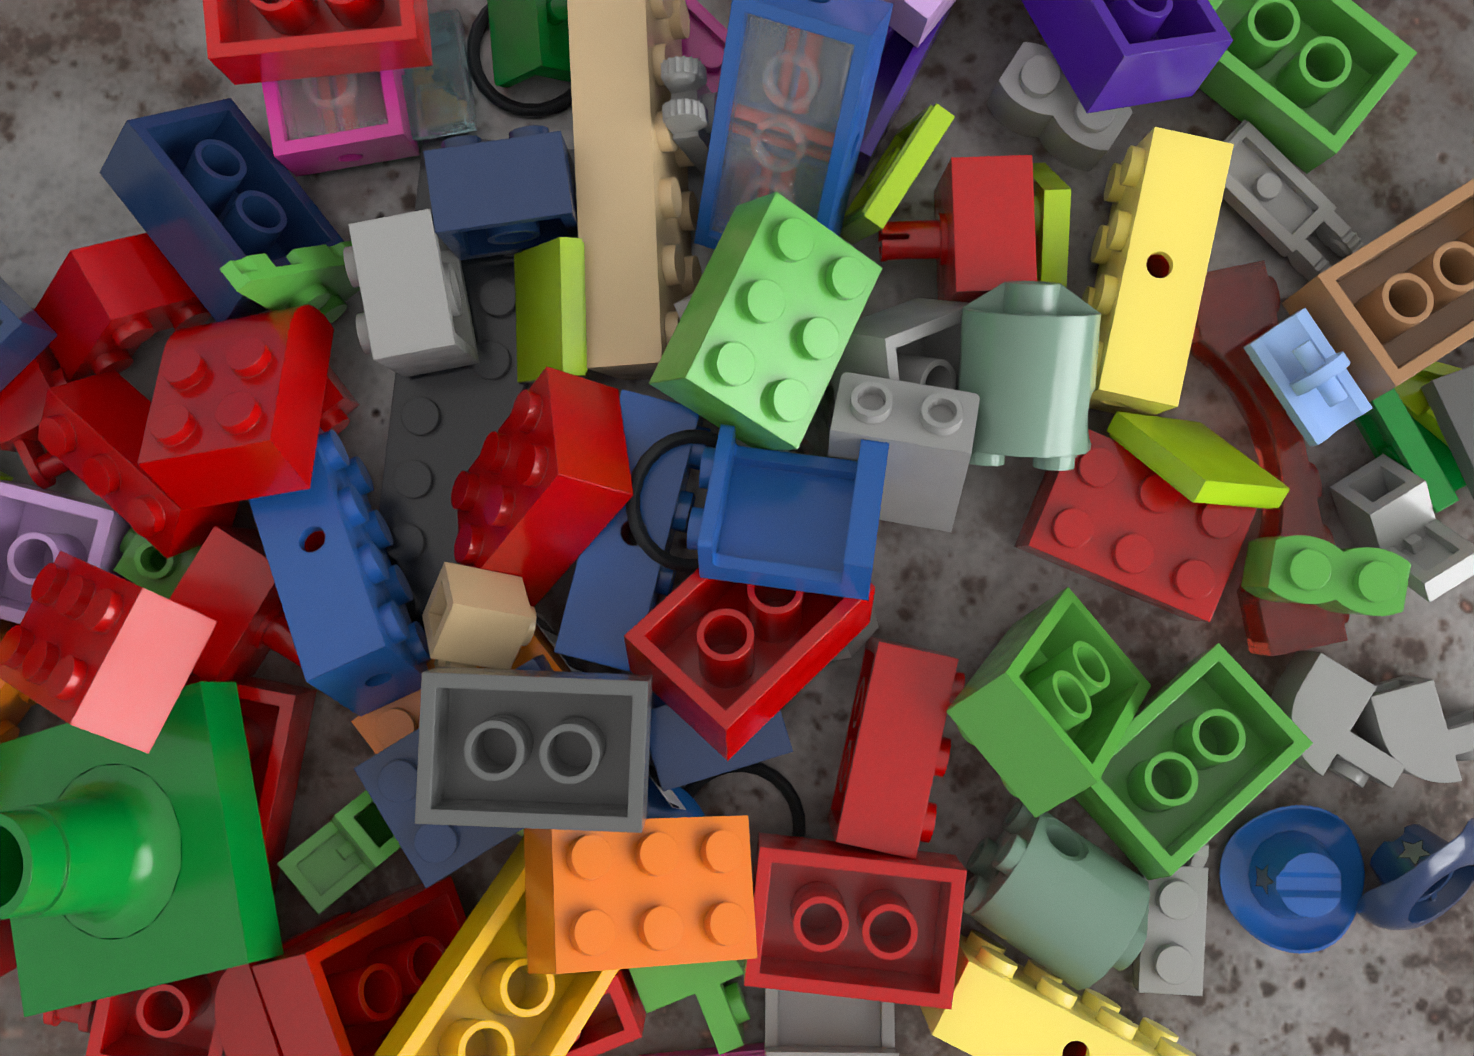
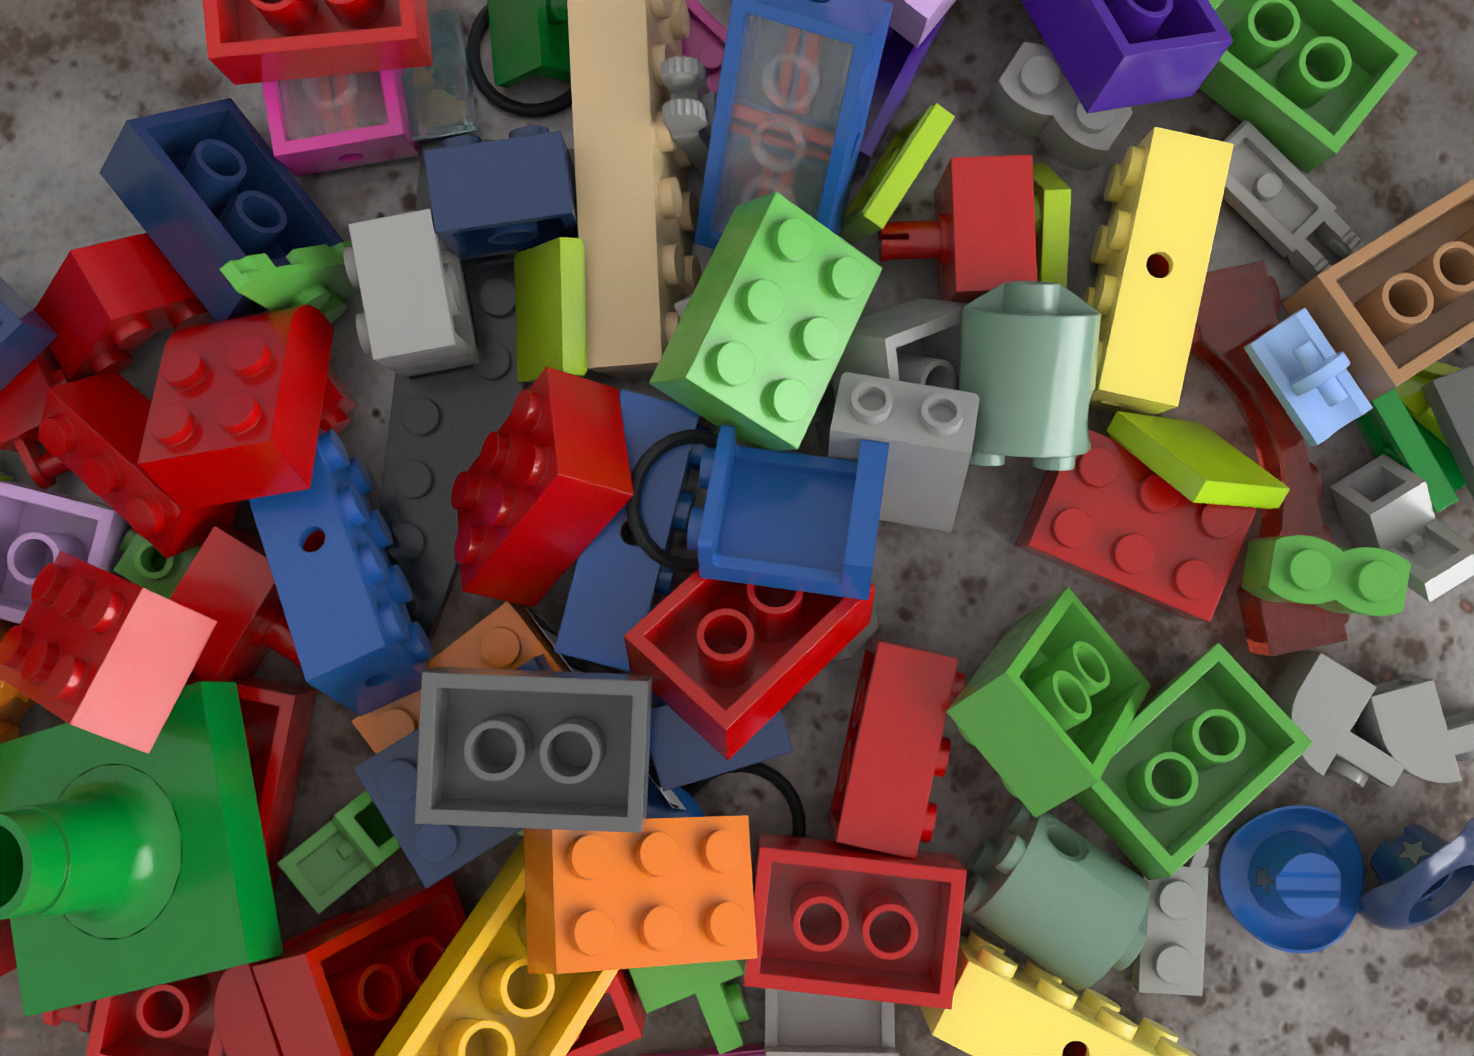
(477, 618): tan brick -> none

